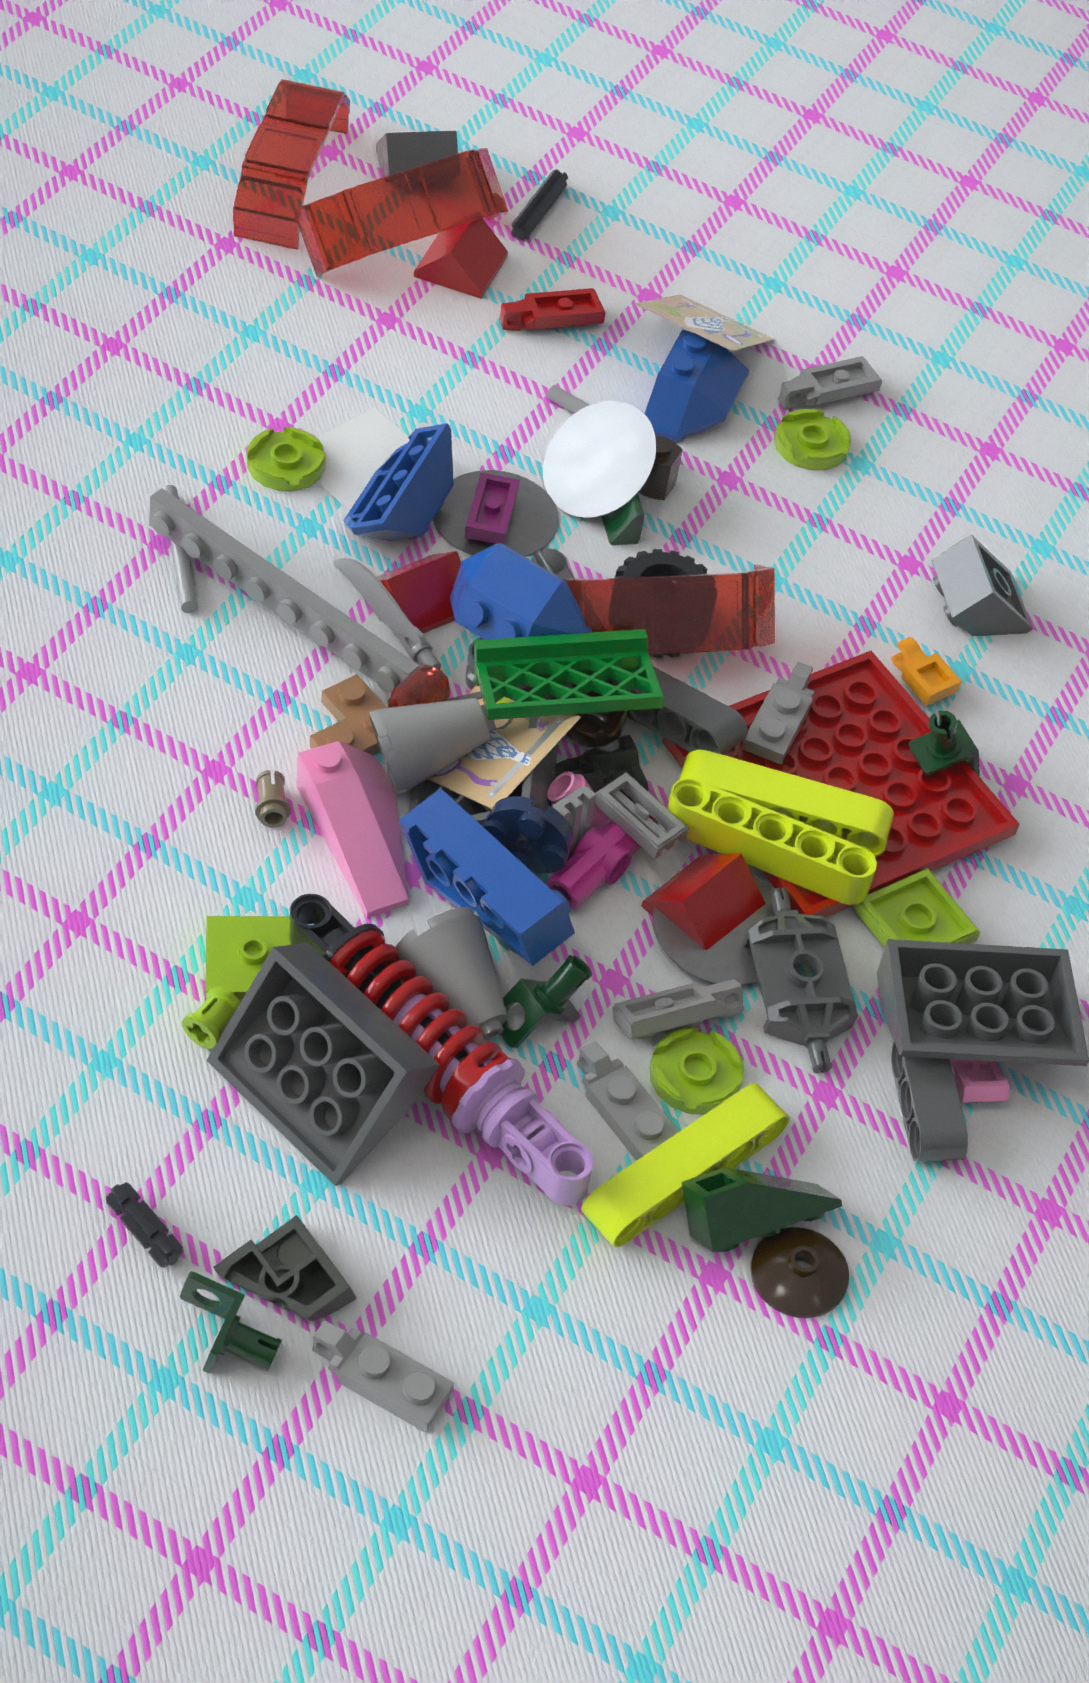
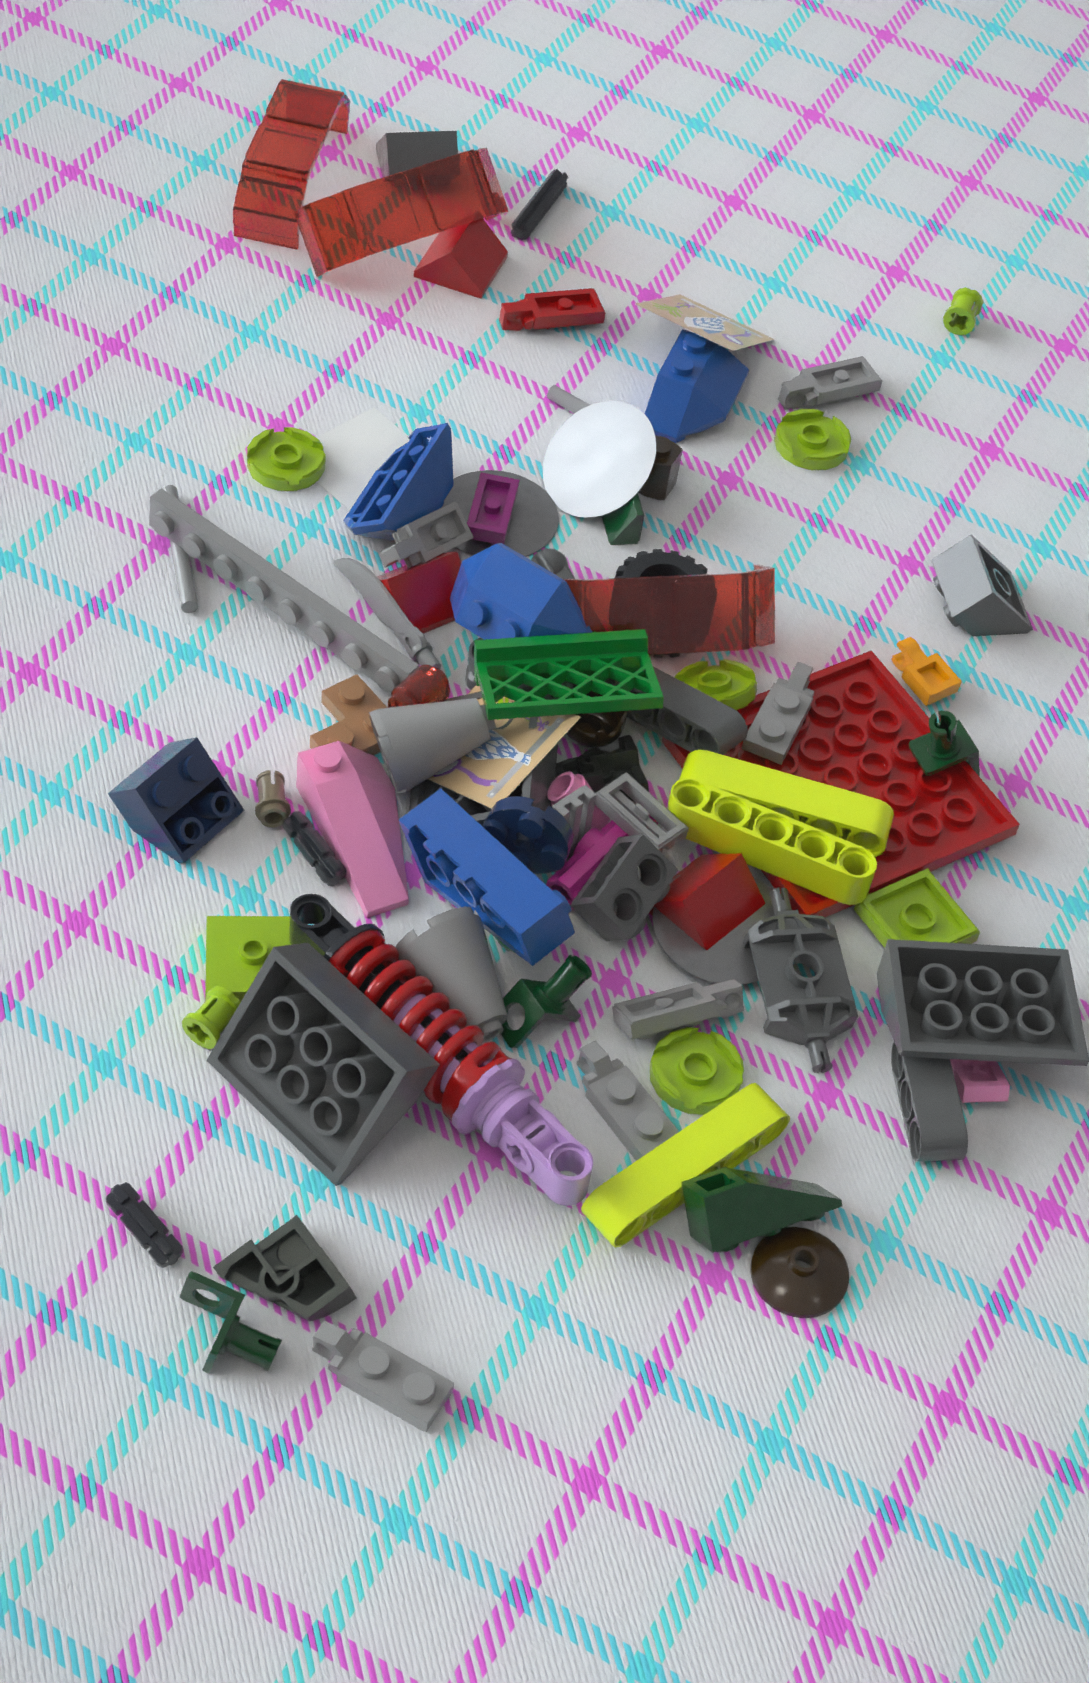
(177, 799): none -> dark blue slope
(314, 848): none -> black axle
(428, 537): none -> light grey hinge
(618, 881): none -> dark grey brick
(727, 682): none -> lime tile
(965, 316): none -> lime bush

